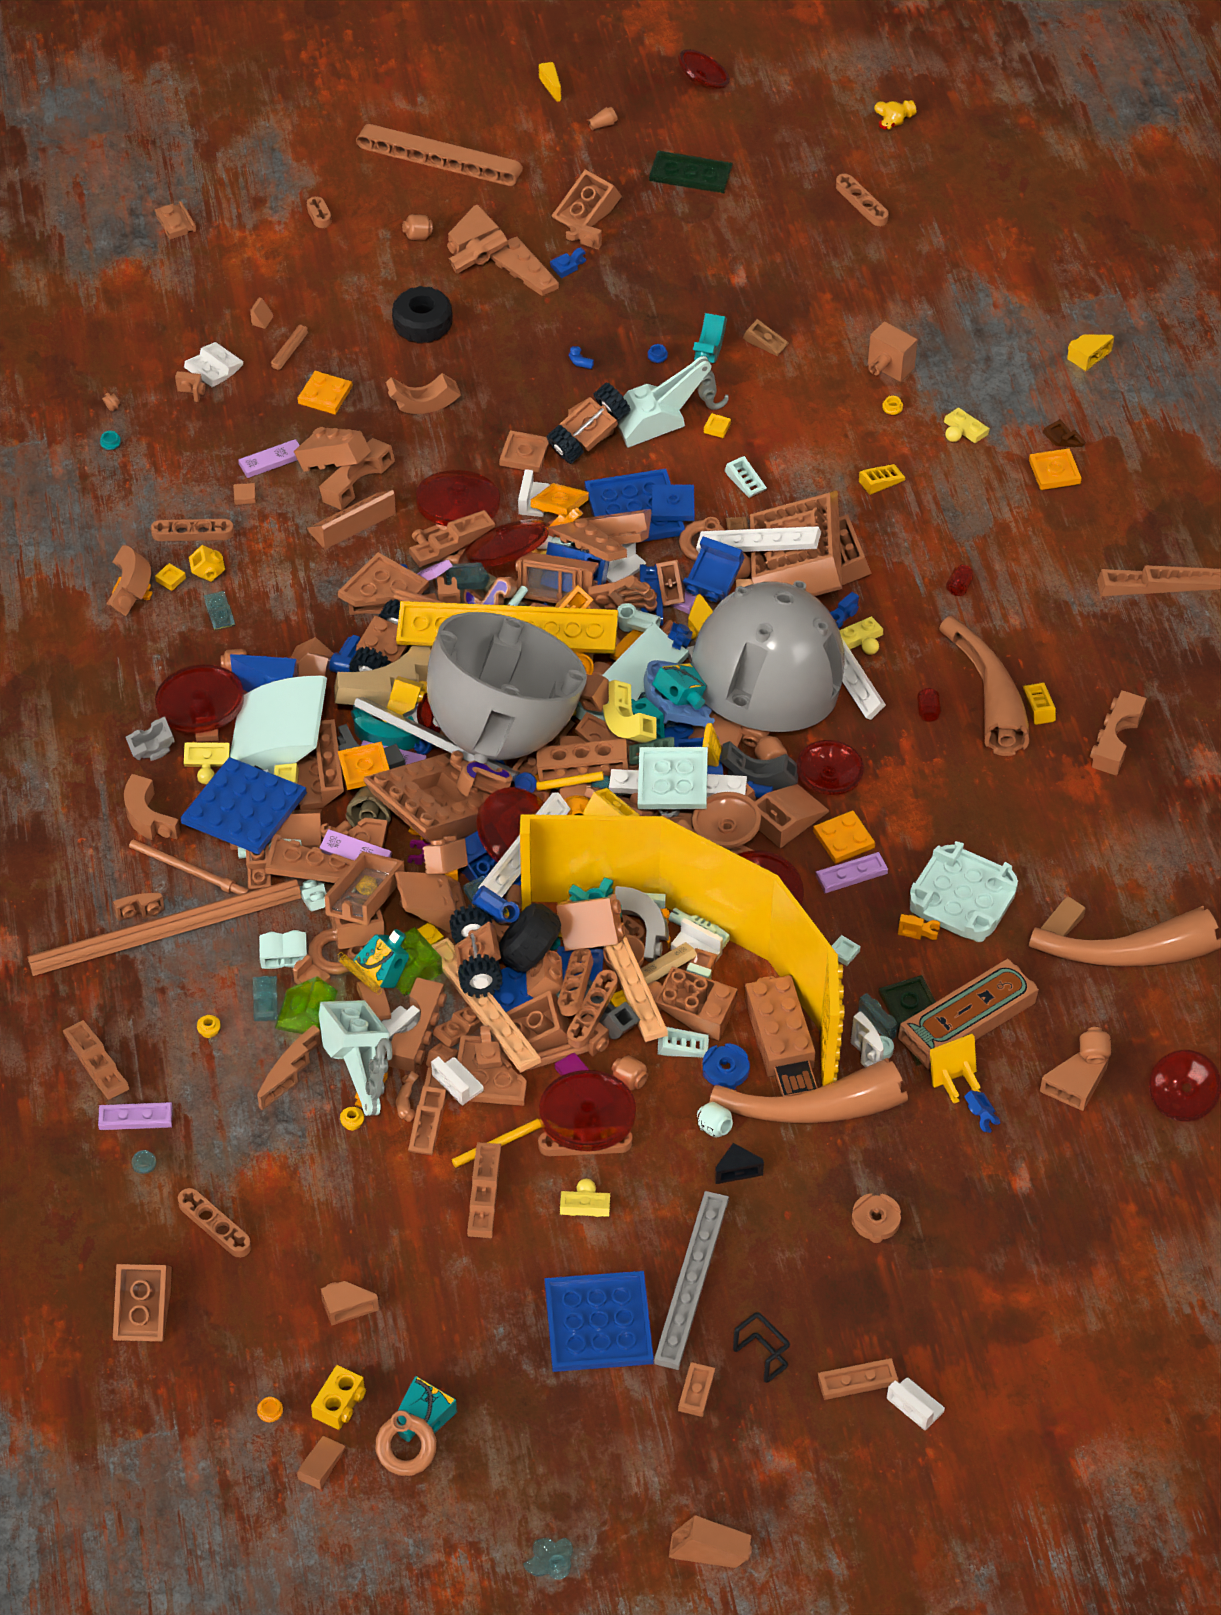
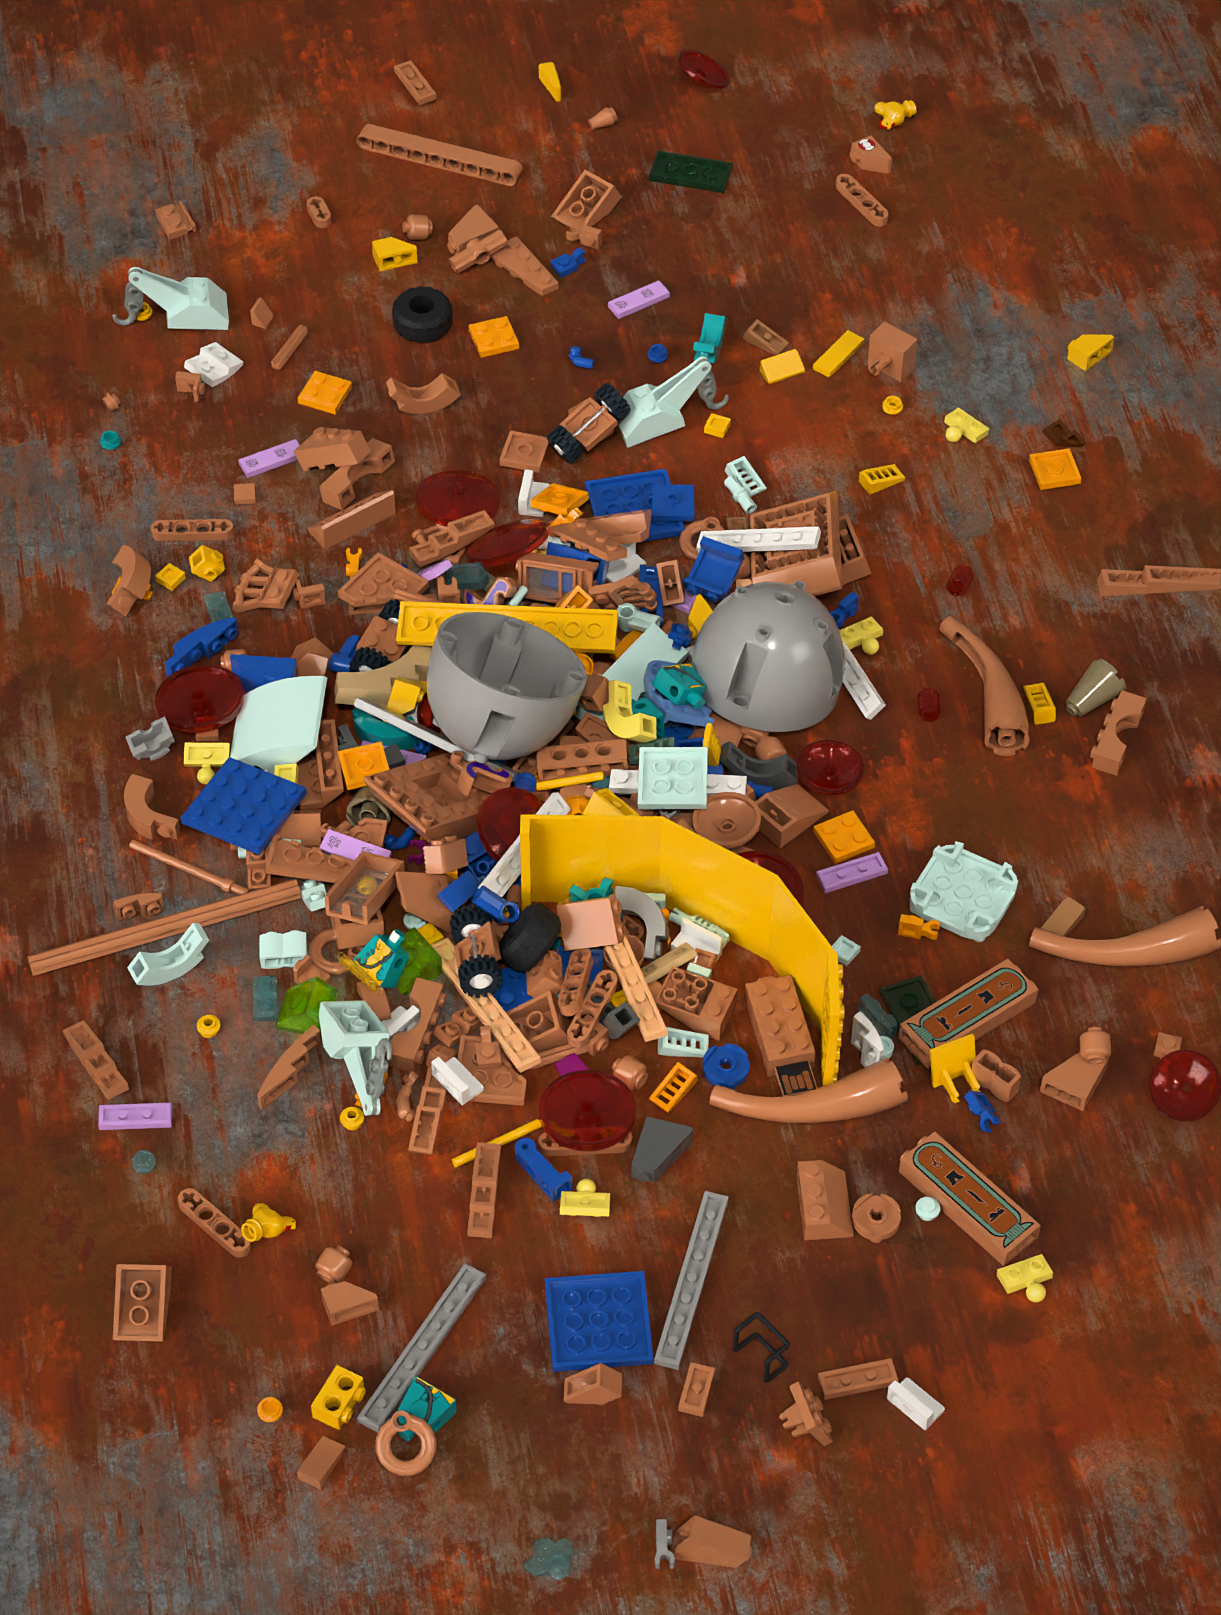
(145, 313): none -> yellow plate
(171, 963): none -> light aqua arch
(188, 303): none -> light aqua slope
(201, 642): none -> blue slope
(266, 1223): none -> yellow animal
(275, 590): none -> nougat plate
(309, 595): none -> nougat bracket
(333, 1264): none -> nougat head
(354, 559): none -> light orange plate
(393, 253): none -> yellow slope
(401, 842): none -> blue arm
(412, 920): none -> light aqua plate
(415, 82): none -> nougat plate
(421, 1347): none -> light grey tile
(459, 891): none -> blue slope
(493, 336): none -> light orange plate
(541, 1170): none -> blue leg
(593, 1386): none -> nougat slope
(638, 299): none -> lavender tile
(659, 1148): none -> dark grey slope
(663, 1538): none -> light grey plate
(678, 1069): none -> light orange slope
(714, 1119): light aqua head -> none
(738, 1165): black slope -> none
(740, 494): none -> light aqua pin
(781, 366): none -> yellow slope
(807, 1415): none -> nougat plate
(823, 1201): none -> nougat slope
(838, 353): none -> yellow tile
(870, 155): none -> nougat slope
(927, 1208): none -> light aqua plate
(969, 1198): none -> brick
(996, 1076): none -> nougat brick
(1027, 1274): none -> light yellow plate
(1094, 688): none -> dark tan cone
(1166, 1044): none -> nougat plate

